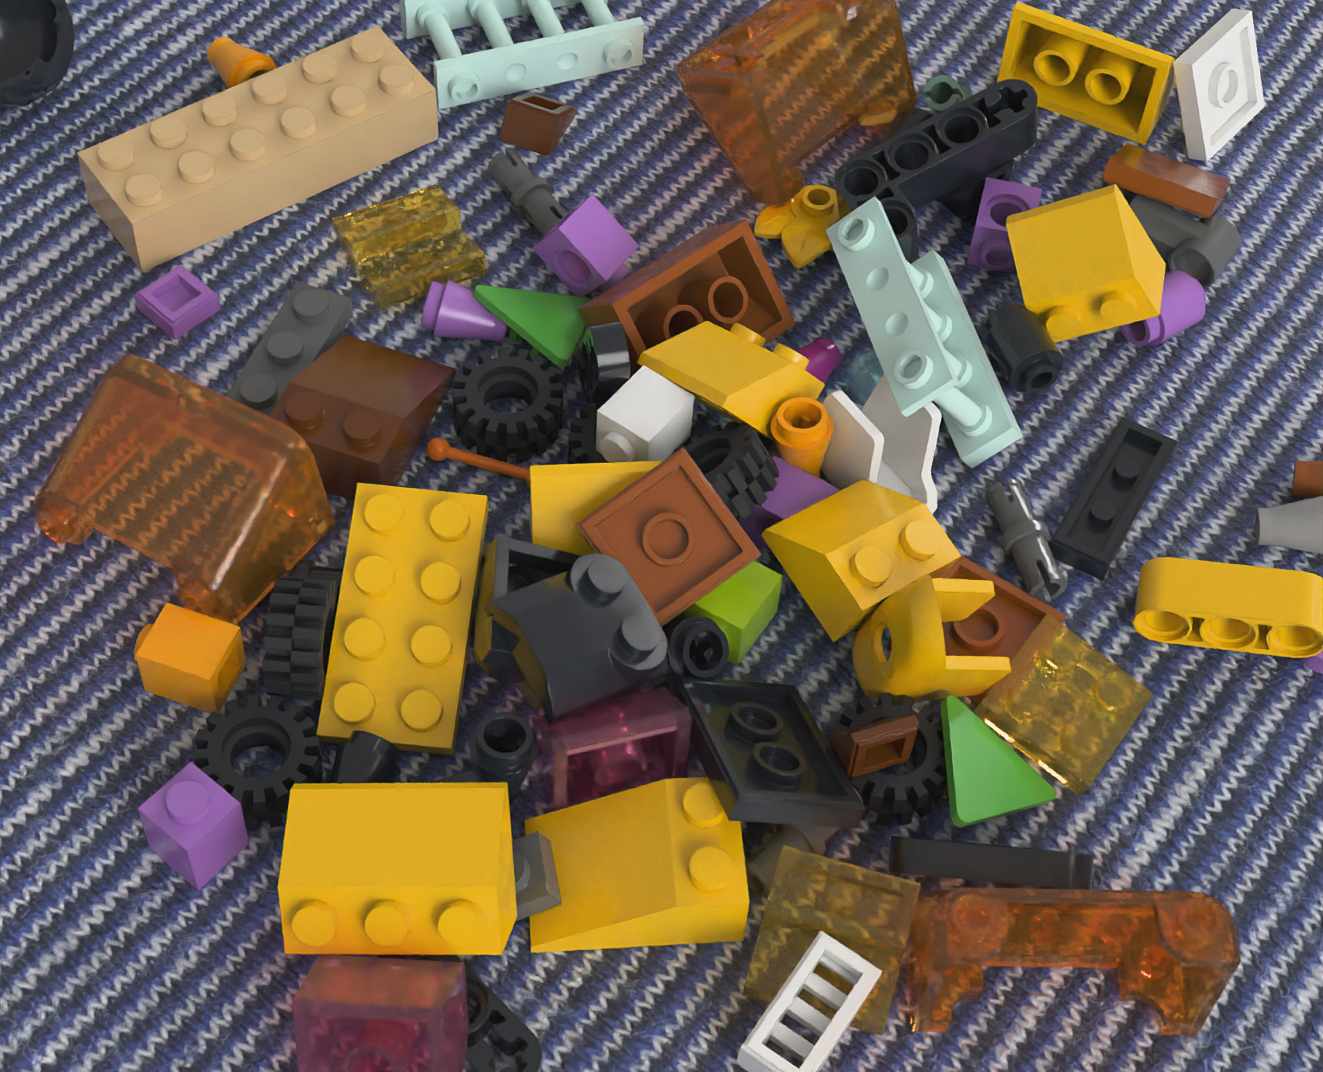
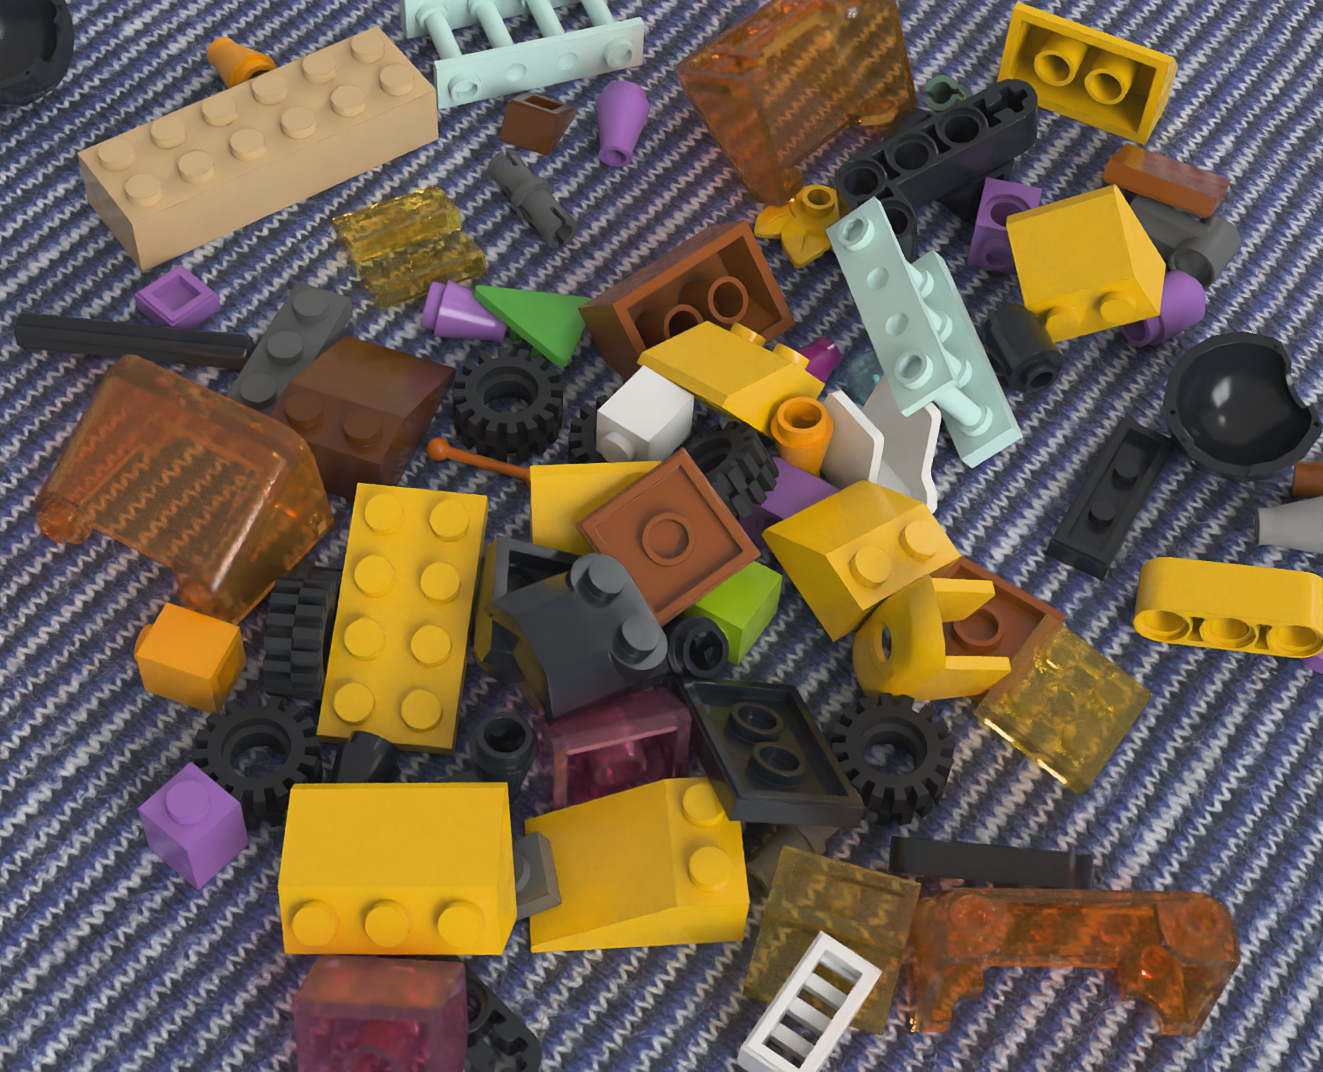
(142, 340): none -> black axle
(587, 248): medium lavender brick -> none
(603, 361): black beam -> none
(620, 117): none -> medium lavender cone
(875, 744): reddish brown slope -> none
(983, 772): bright green piece -> none
(1025, 540): dark grey pin -> none
(1218, 84): white plate -> none
(1238, 409): none -> black cylinder

